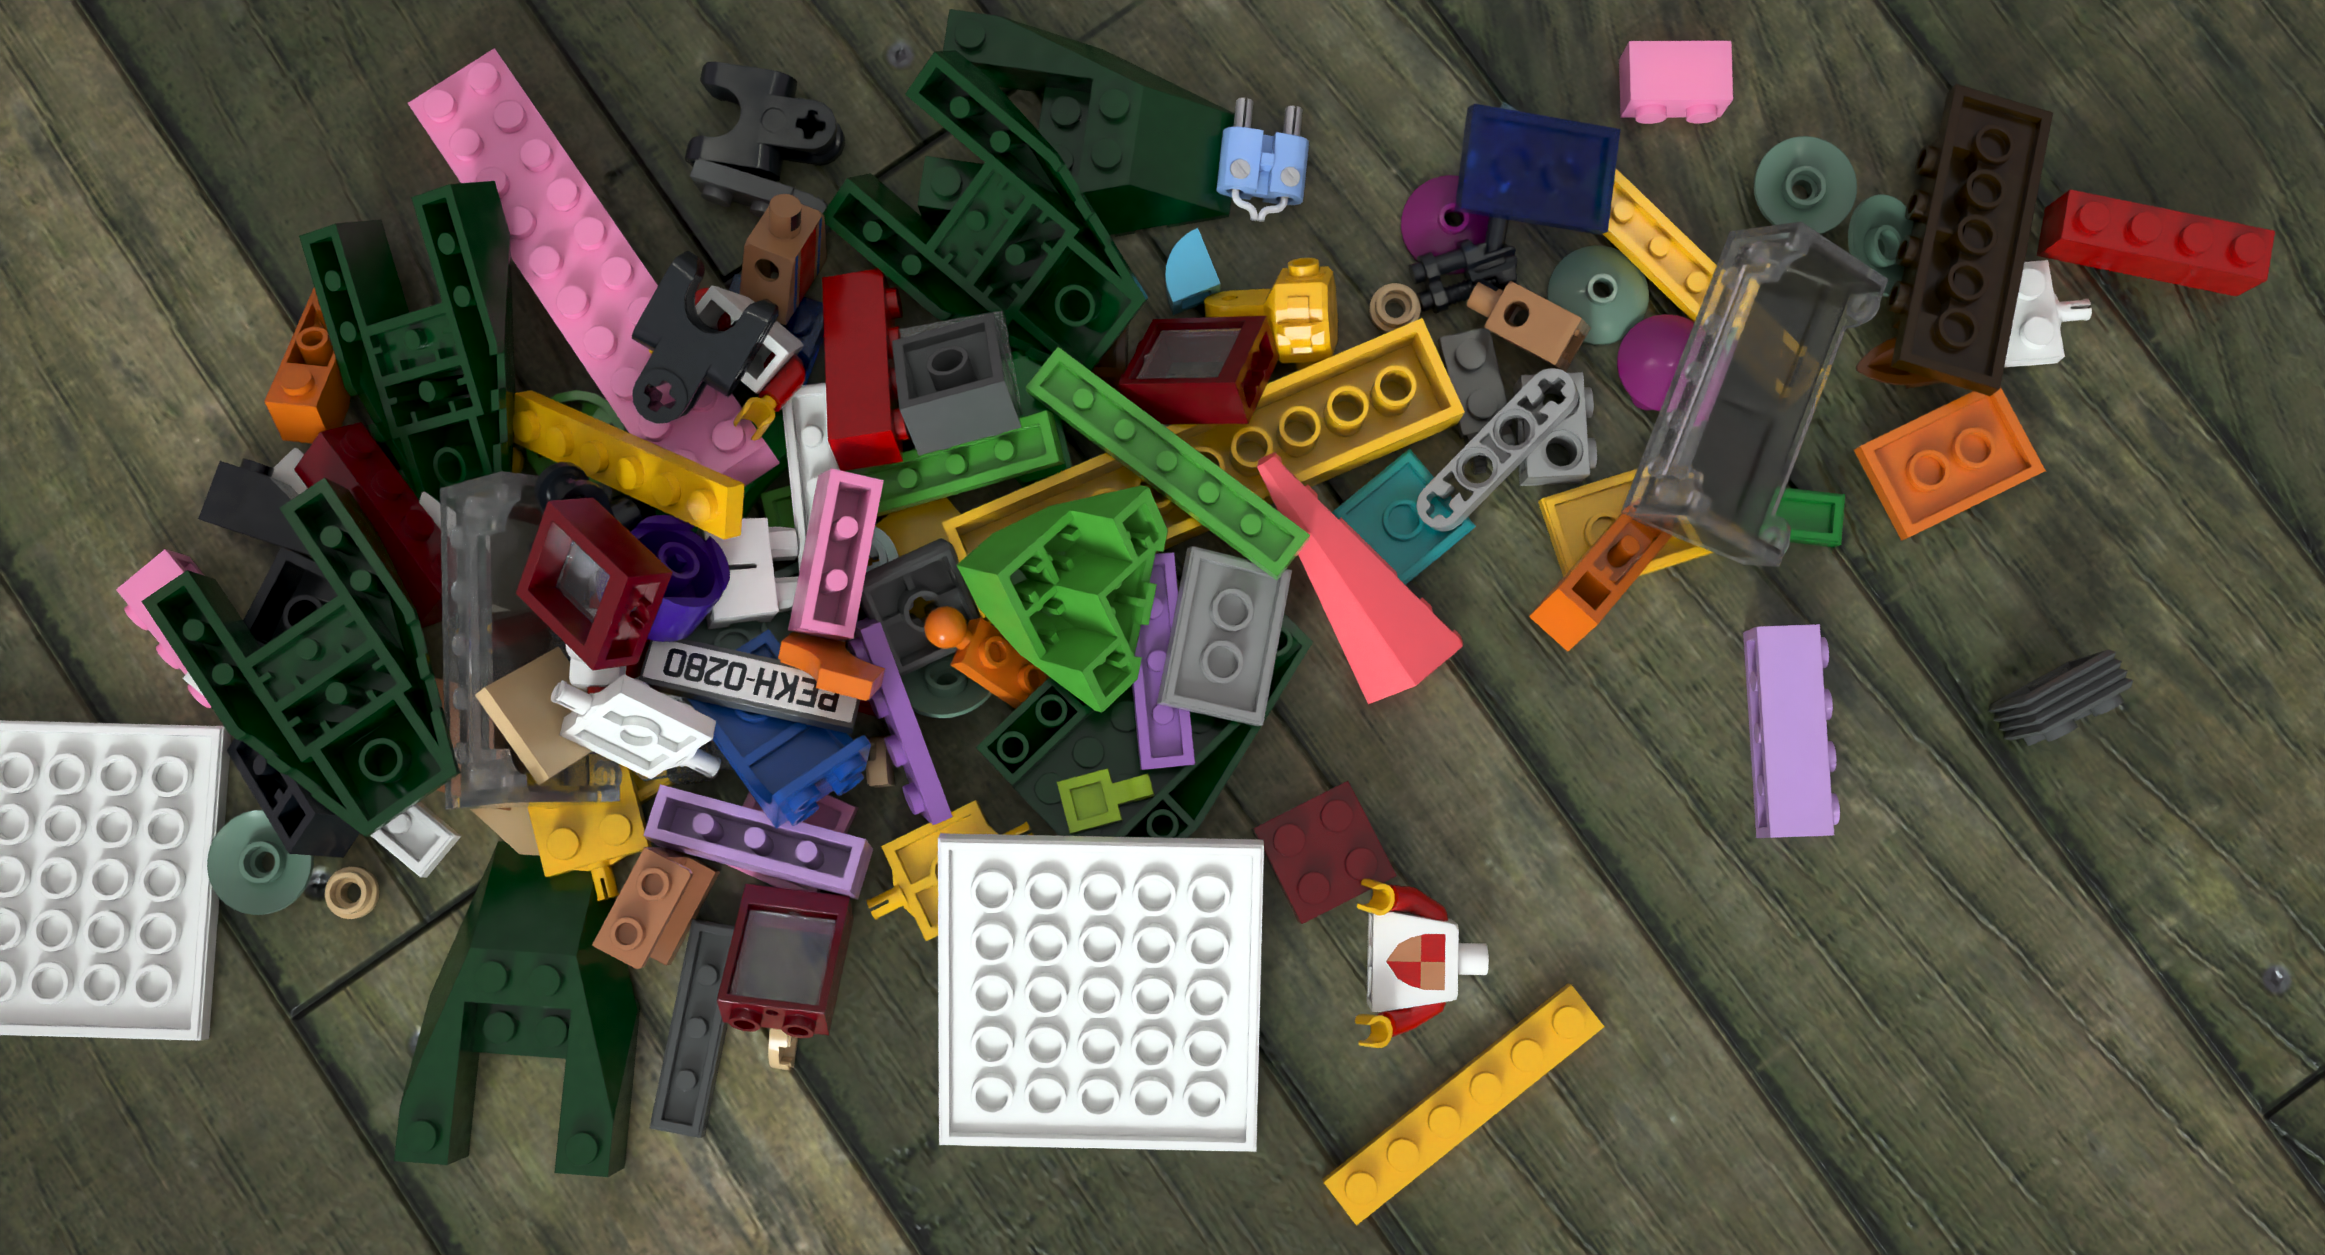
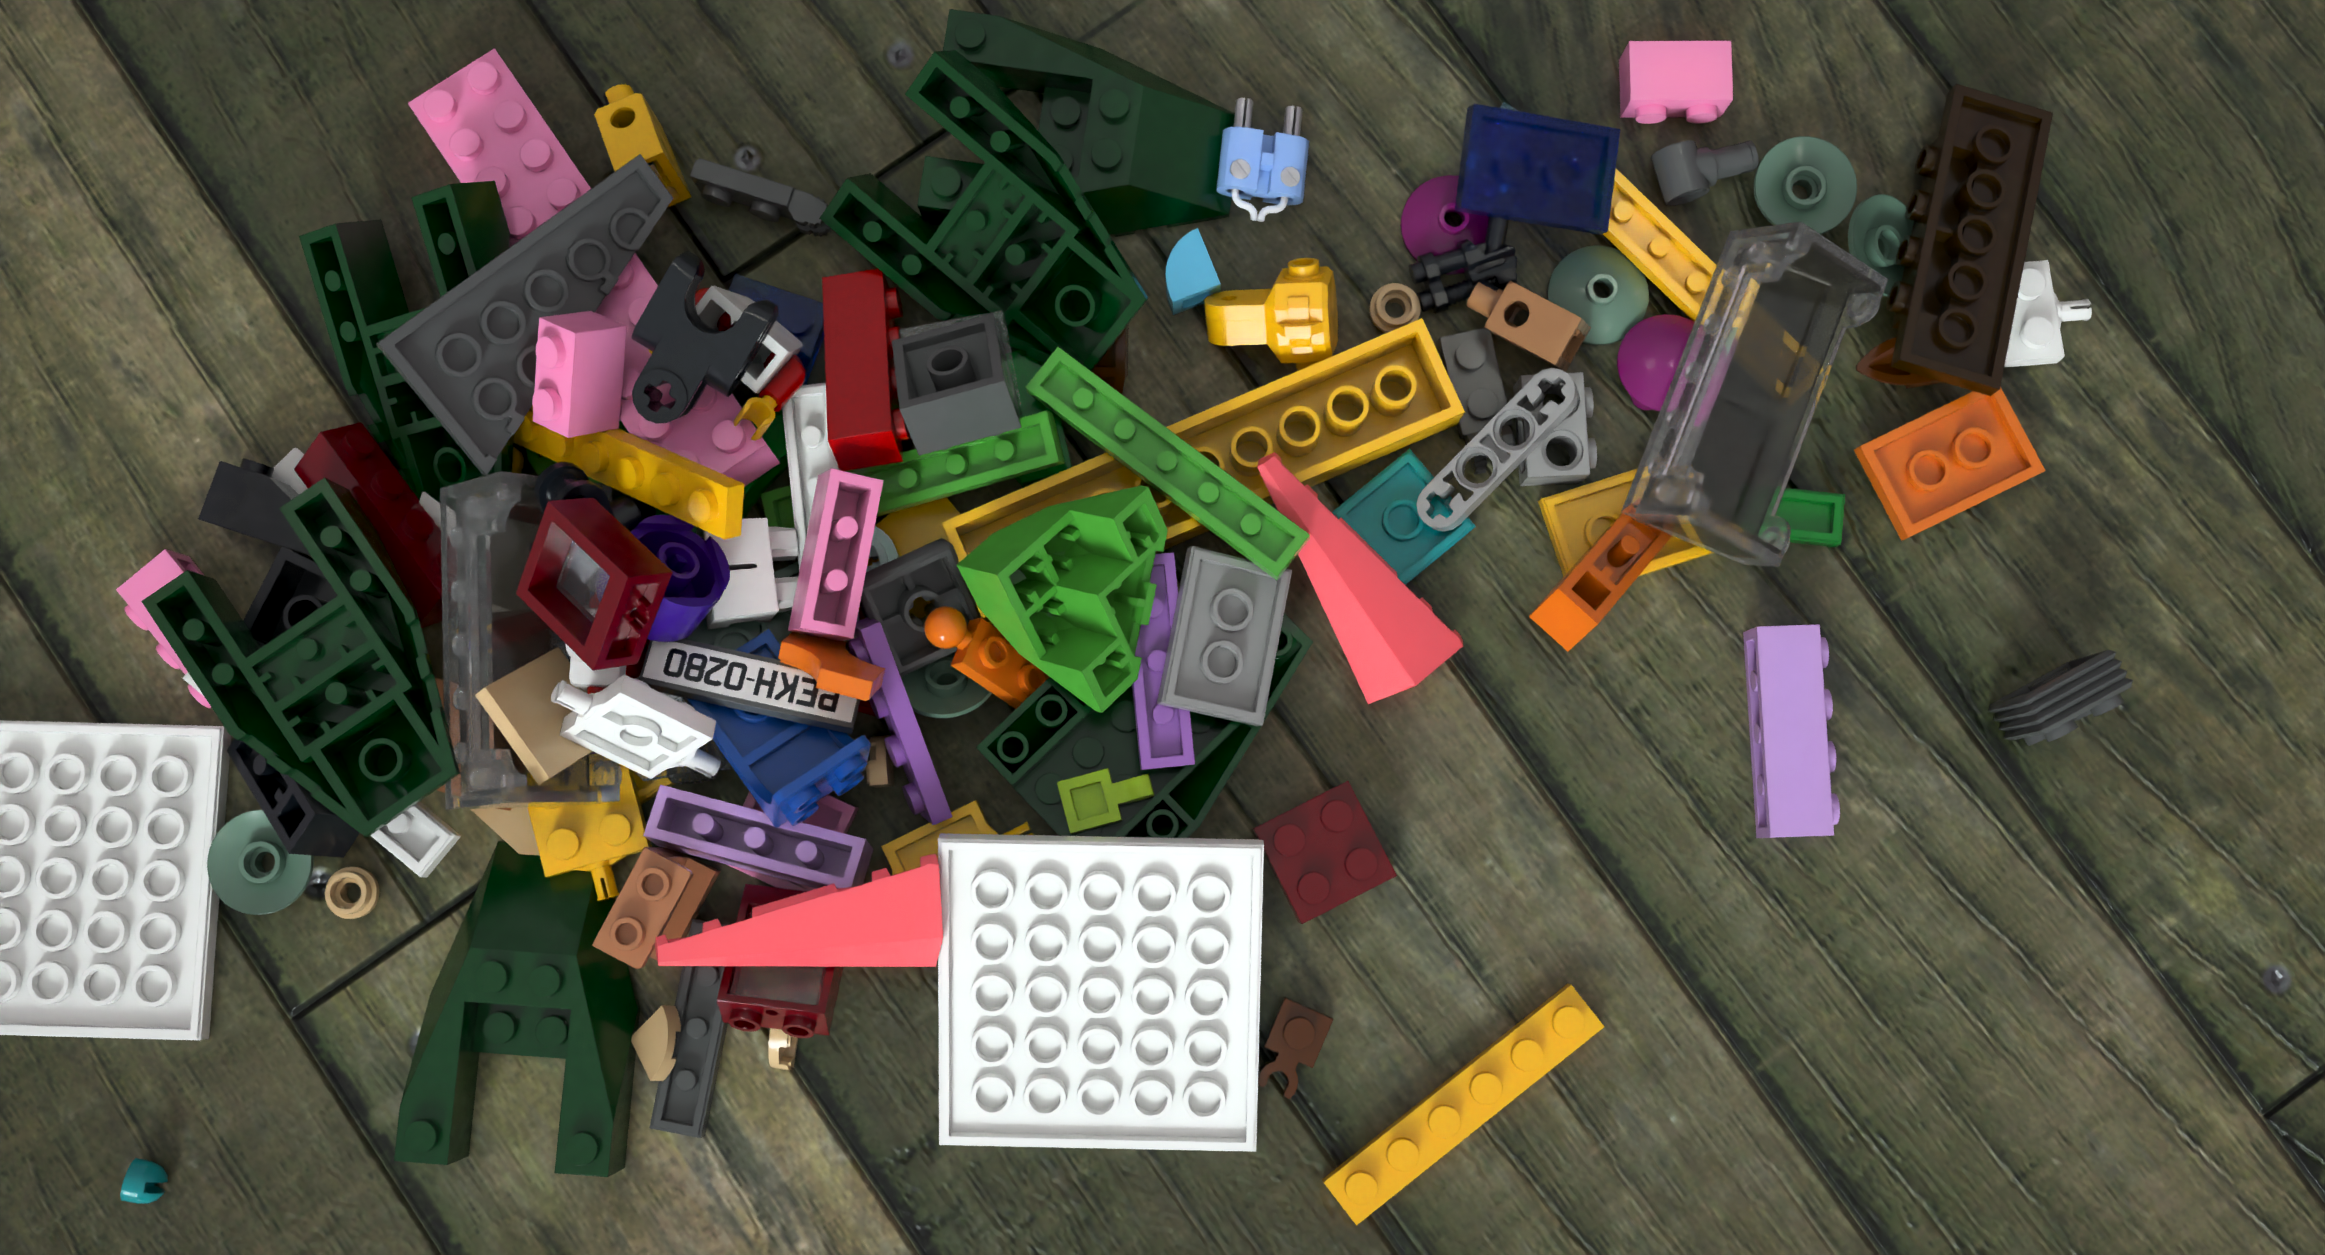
(140, 1182): none -> teal hinge
(308, 384): orange slope -> none
(477, 343): none -> dark grey wing
(579, 373): none -> bright pink brick
(633, 129): none -> yellow torso
(656, 1042): none -> tan tile
(770, 124): black piece -> none
(785, 241): medium nougat torso -> none
(867, 925): none -> coral wedge
(1201, 369): dark red window -> none
(1296, 1037): none -> reddish brown plate
(1411, 960): torso -> none
(1690, 171): none -> dark grey pin
(2155, 243): red brick -> none

